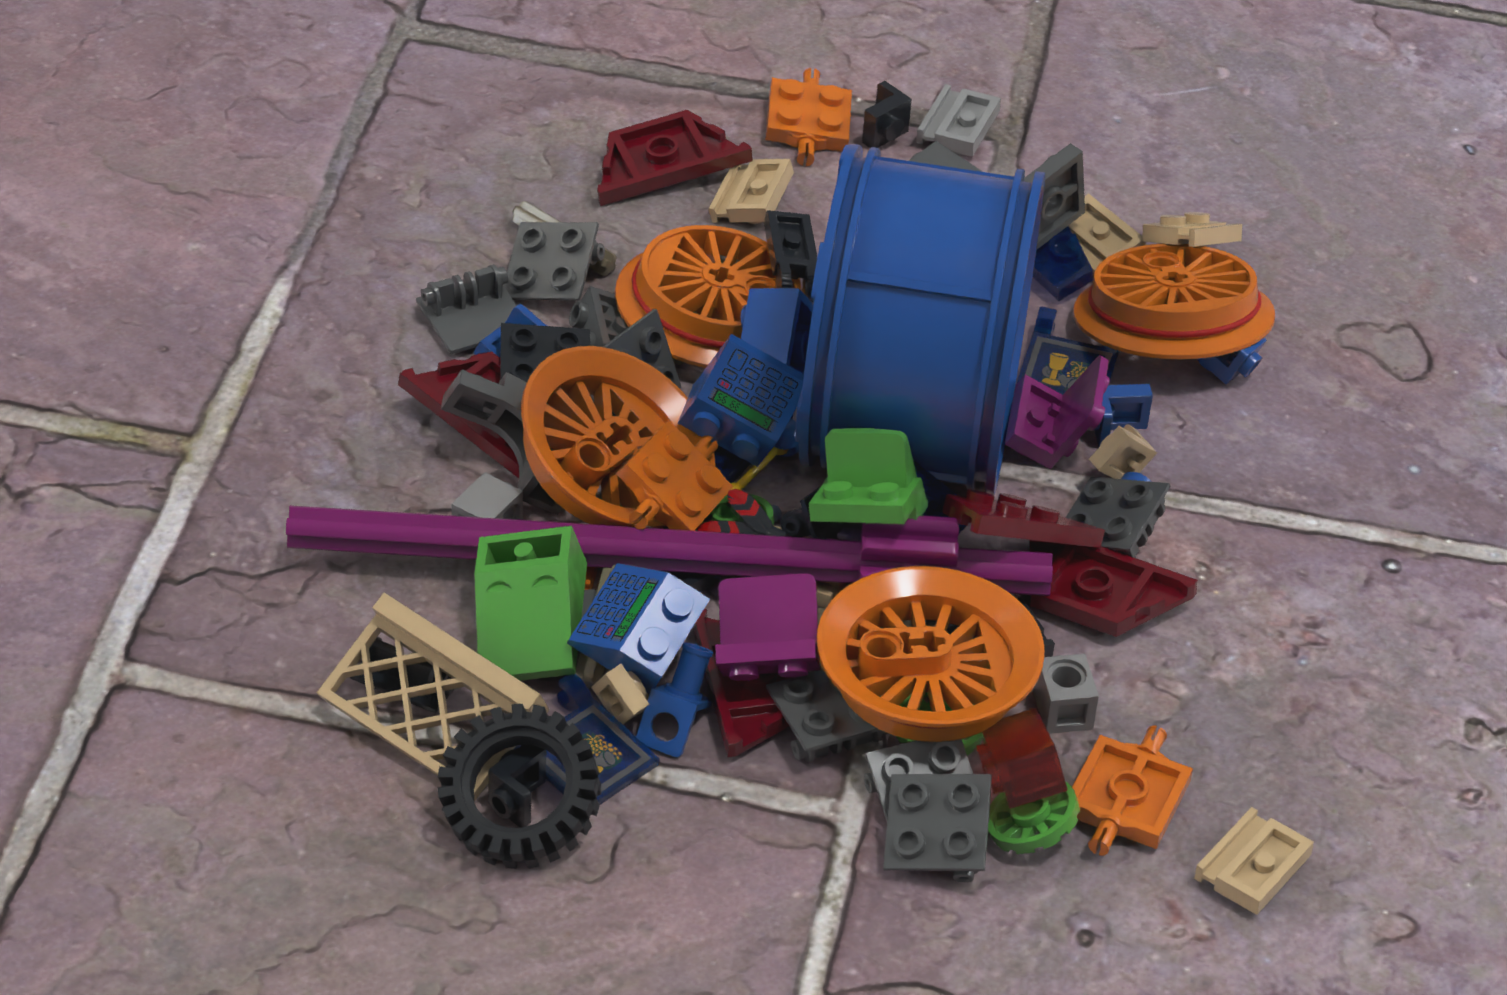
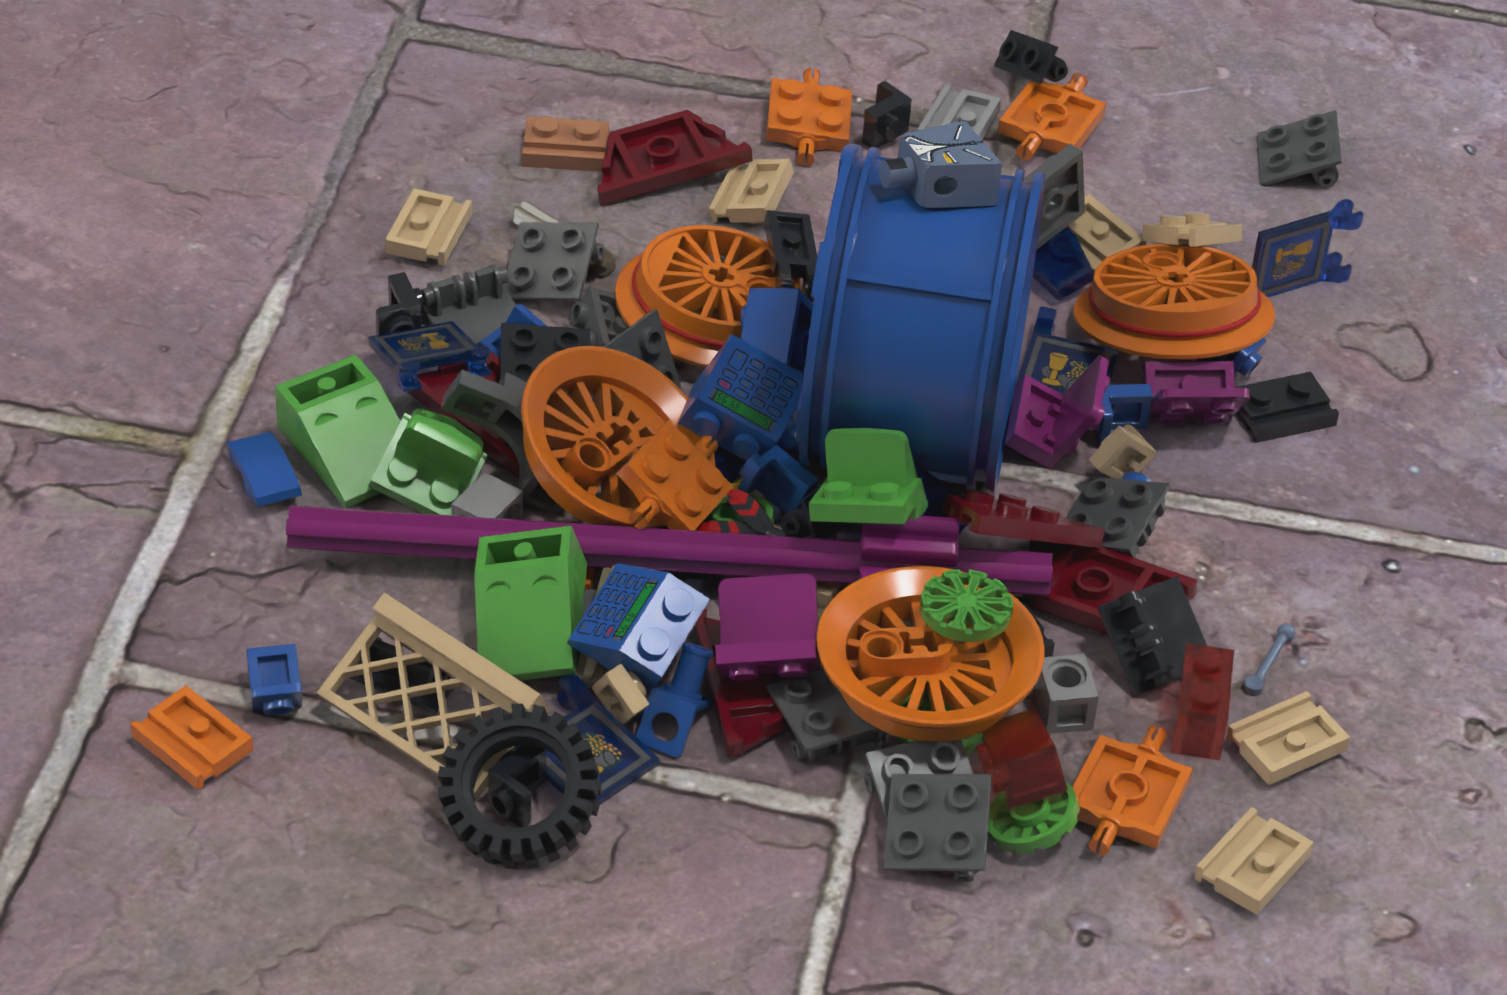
(192, 737): none -> orange plate
(264, 469): none -> blue slope
(274, 679): none -> blue bracket
(338, 425): none -> bright green slope
(404, 306): none -> black bracket
(426, 348): none -> clear blue flag
(428, 227): none -> tan plate
(429, 462): none -> bright green piece
(565, 143): none -> nougat plate
(777, 478): none -> blue bracket
(944, 167): none -> sand blue torso
(966, 606): none -> bright green wheel
(1030, 58): none -> black hinge
(1051, 116): none -> orange plate
(1151, 633): none -> black hinge
(1193, 391): none -> magenta bracket
(1202, 701): none -> clear red brick
(1254, 684): none -> sand blue hinge
(1286, 407): none -> black plate
(1288, 738): none -> tan plate
(1298, 251): none -> clear blue flag
(1301, 149): none -> dark grey hinge

